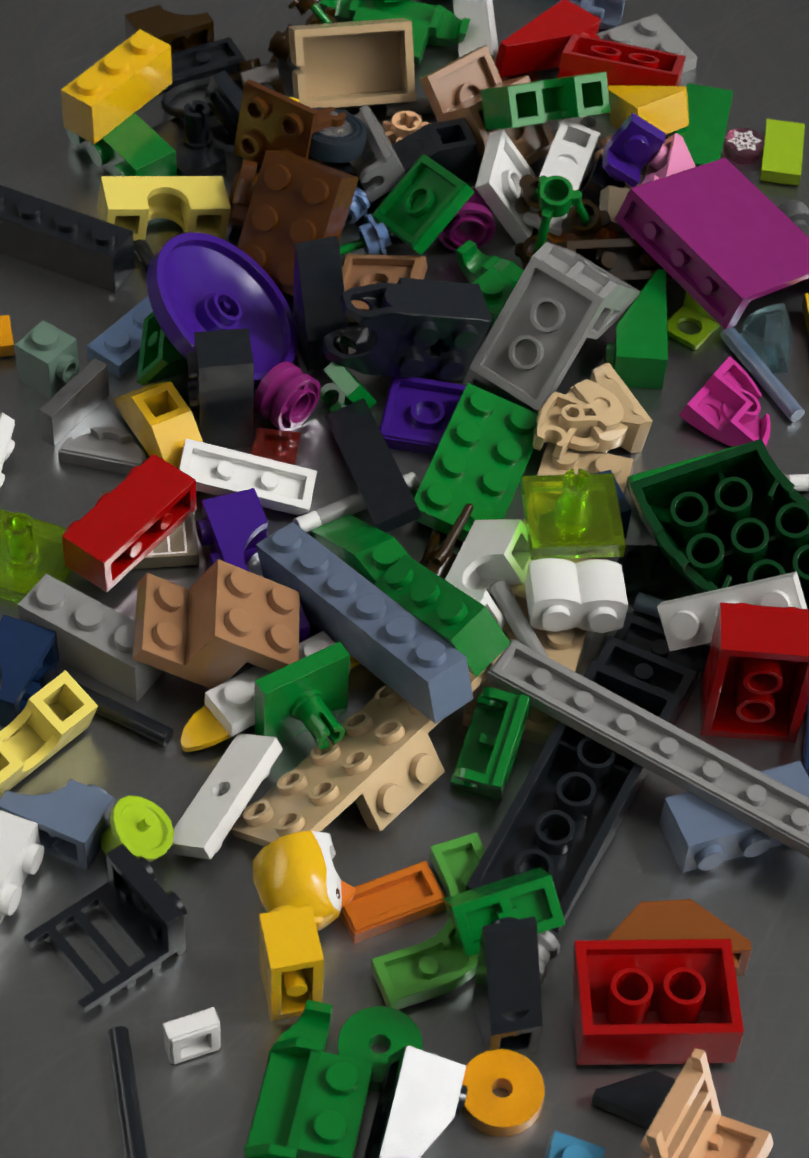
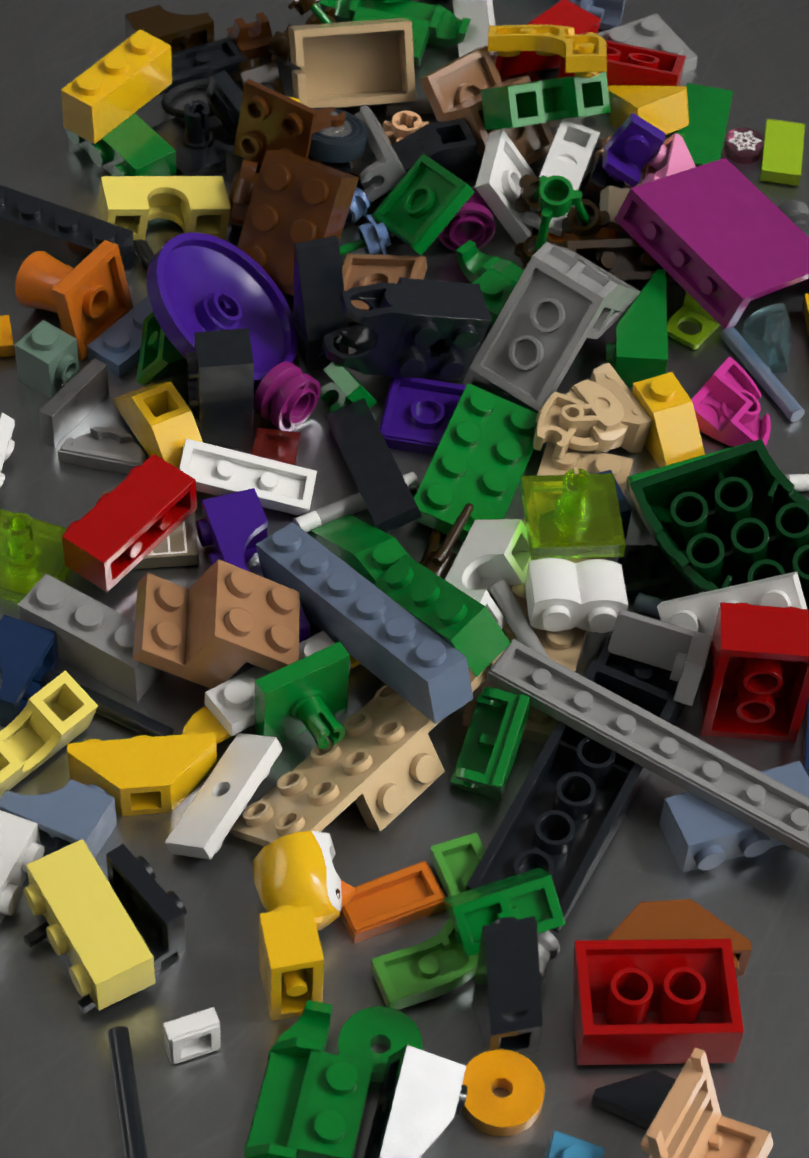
(84, 296): none -> orange plant
(89, 925): none -> light yellow brick
(140, 827): lime piece -> none
(145, 771): none -> yellow slope
(252, 37): none -> reddish brown tile
(583, 53): none -> yellow plate
(665, 647): none -> light grey bracket
(674, 427): none -> yellow slope

